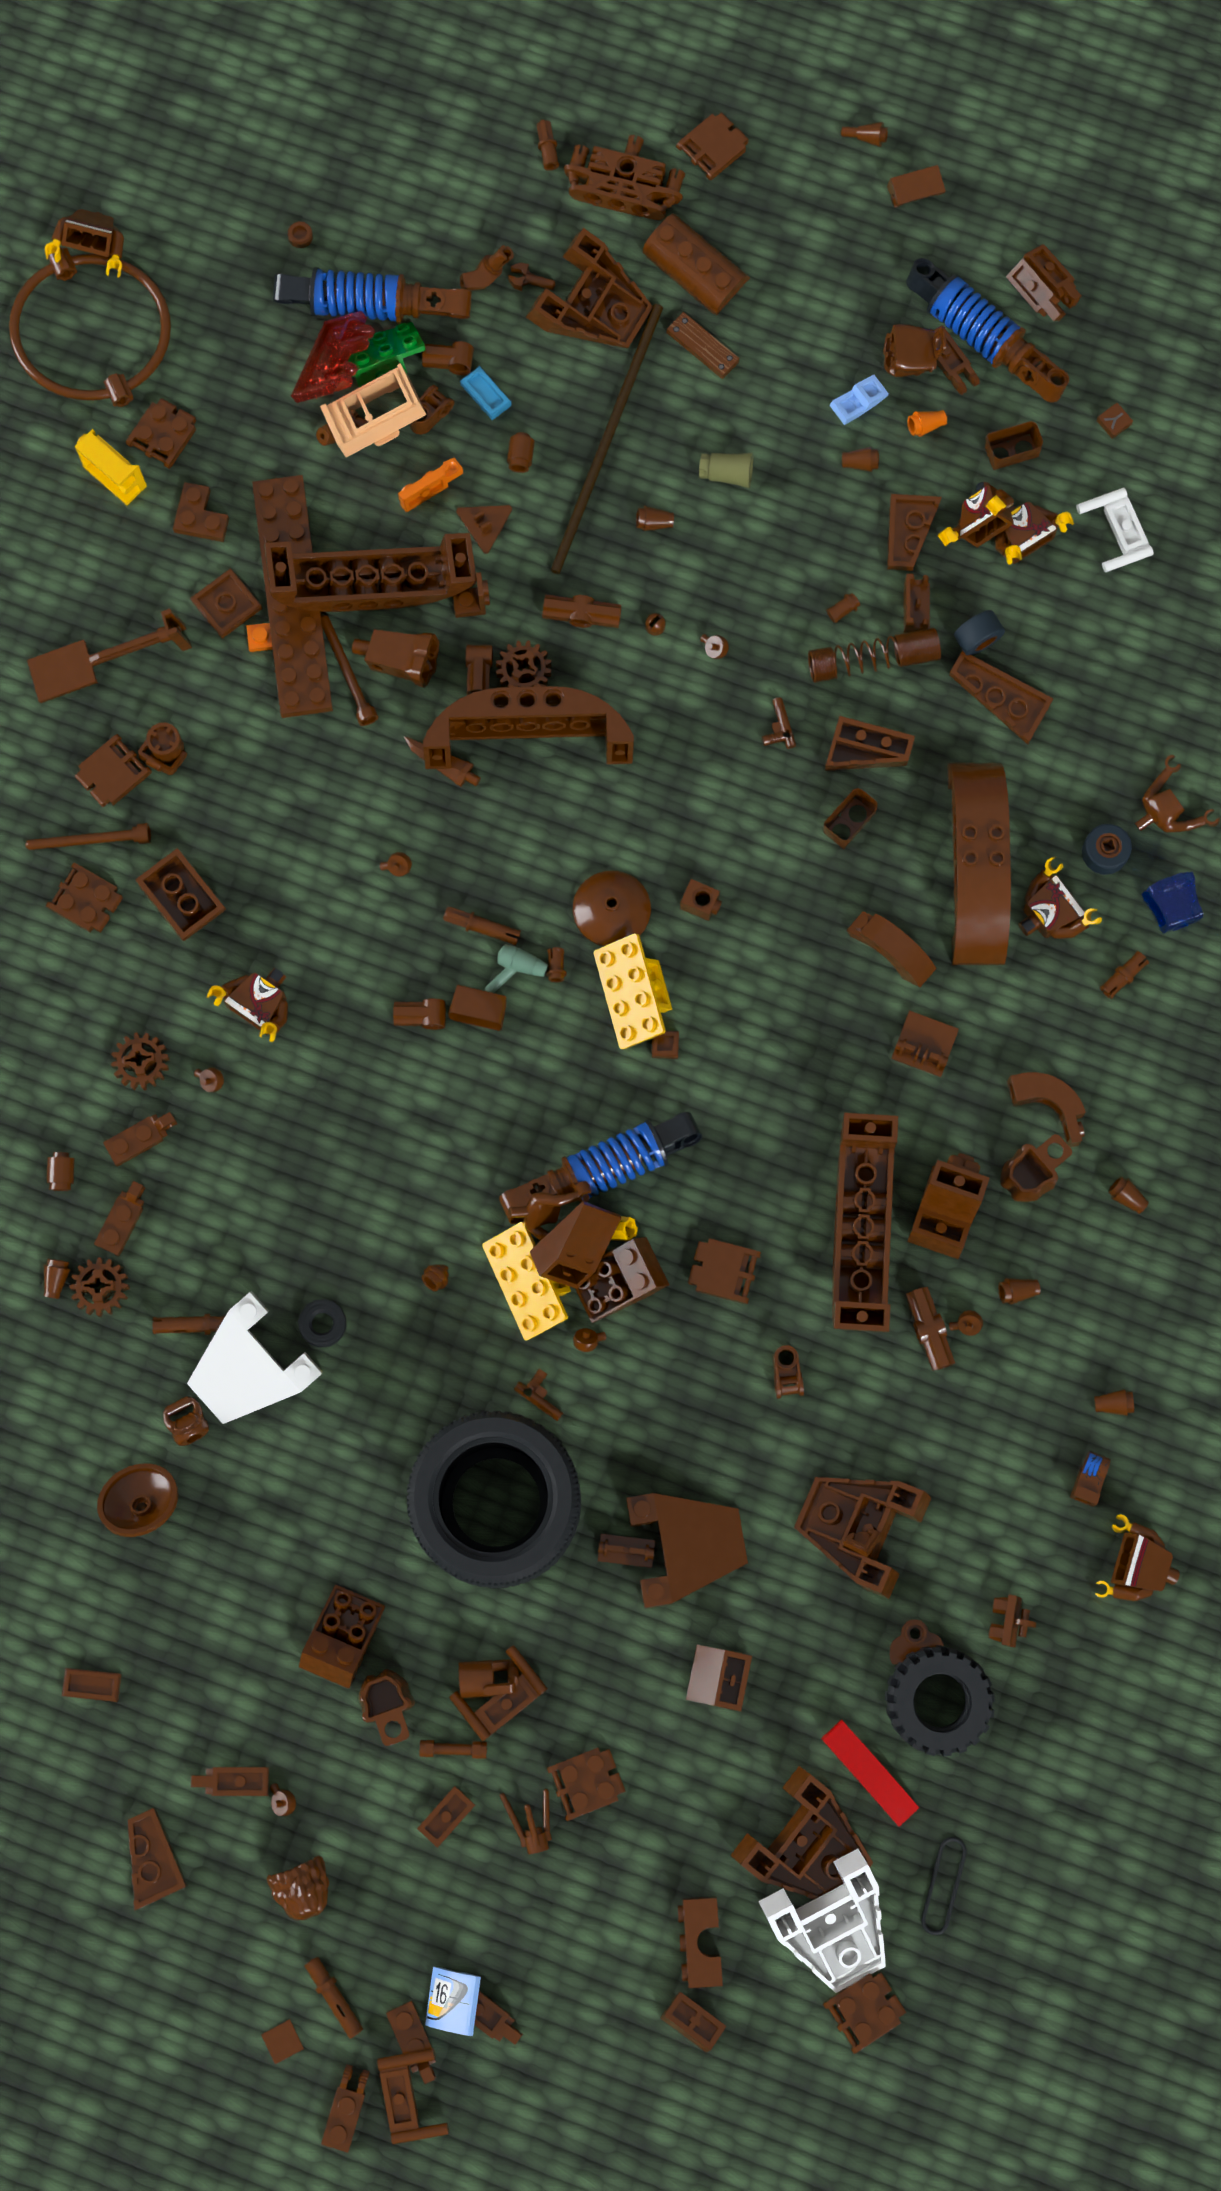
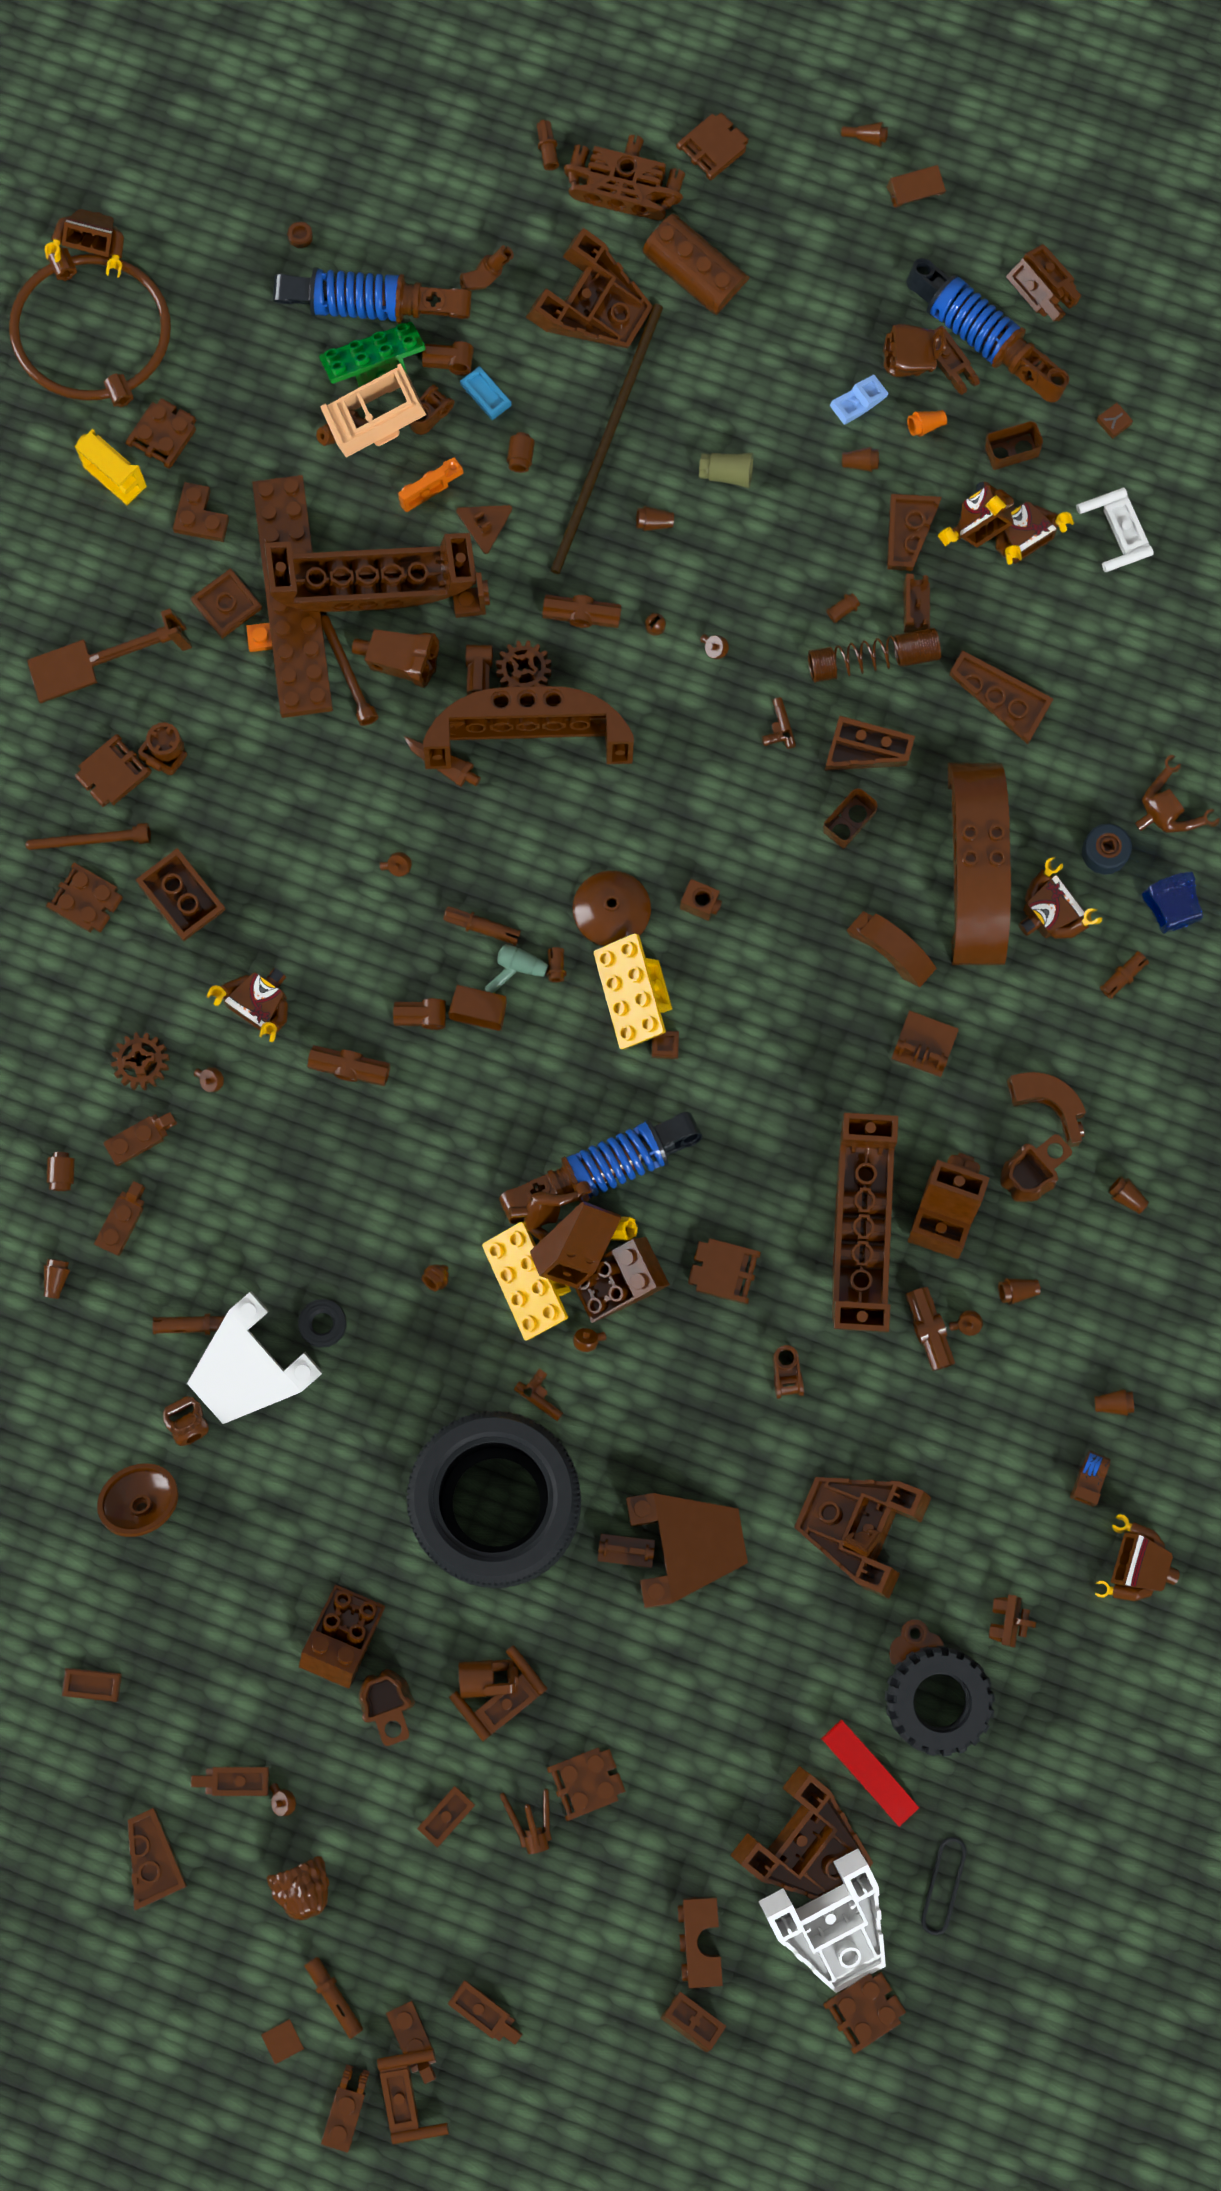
(100, 1299): reddish brown gear -> none
(328, 364): clear red hinge -> none
(348, 1065): none -> reddish brown piece
(429, 1748): reddish brown bar -> none
(452, 2001): light blue slope -> none
(528, 278): reddish brown bar -> none
(703, 345): reddish brown tile -> none
(719, 1677): reddish brown slope -> none
(979, 632): black wheel -> none

